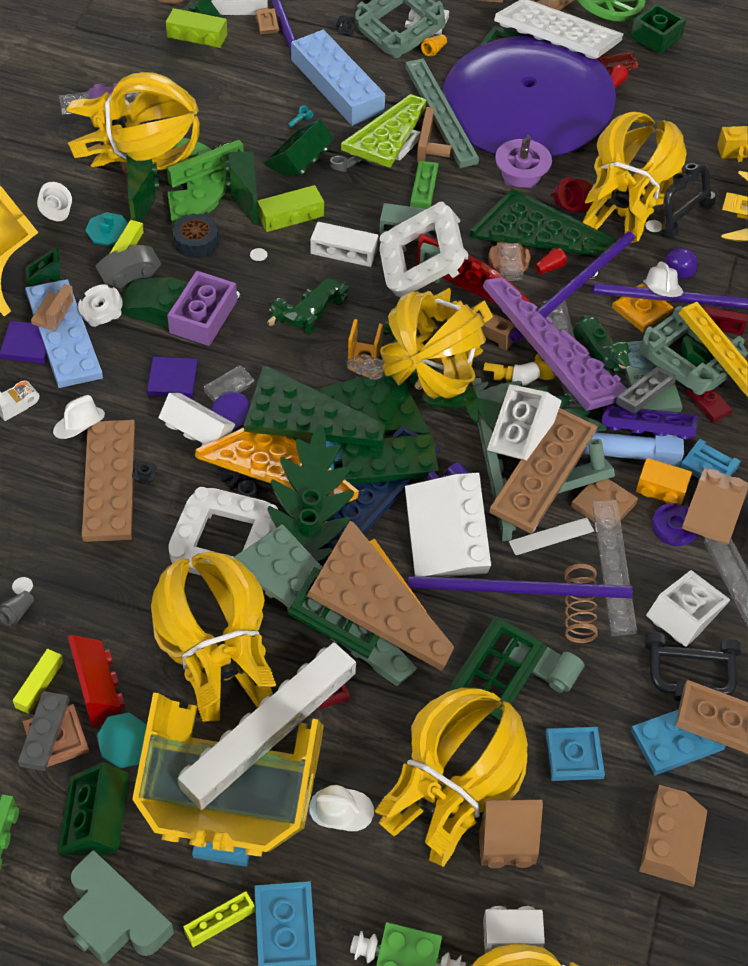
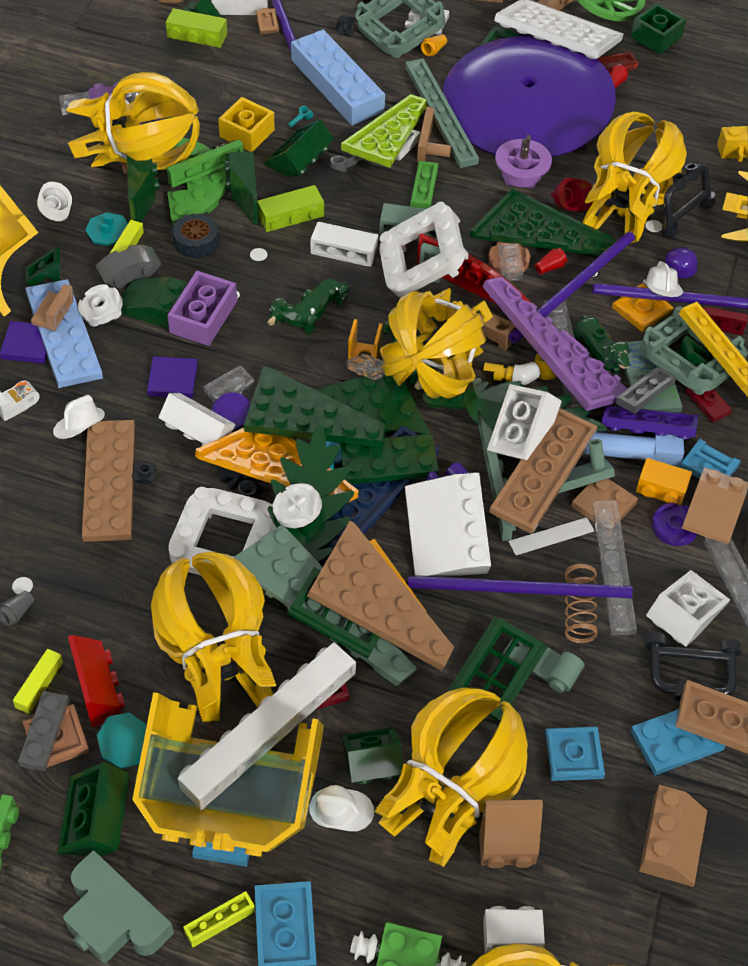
(246, 123): none -> yellow brick
(297, 505): none -> white tile
(372, 755): none -> dark green slope

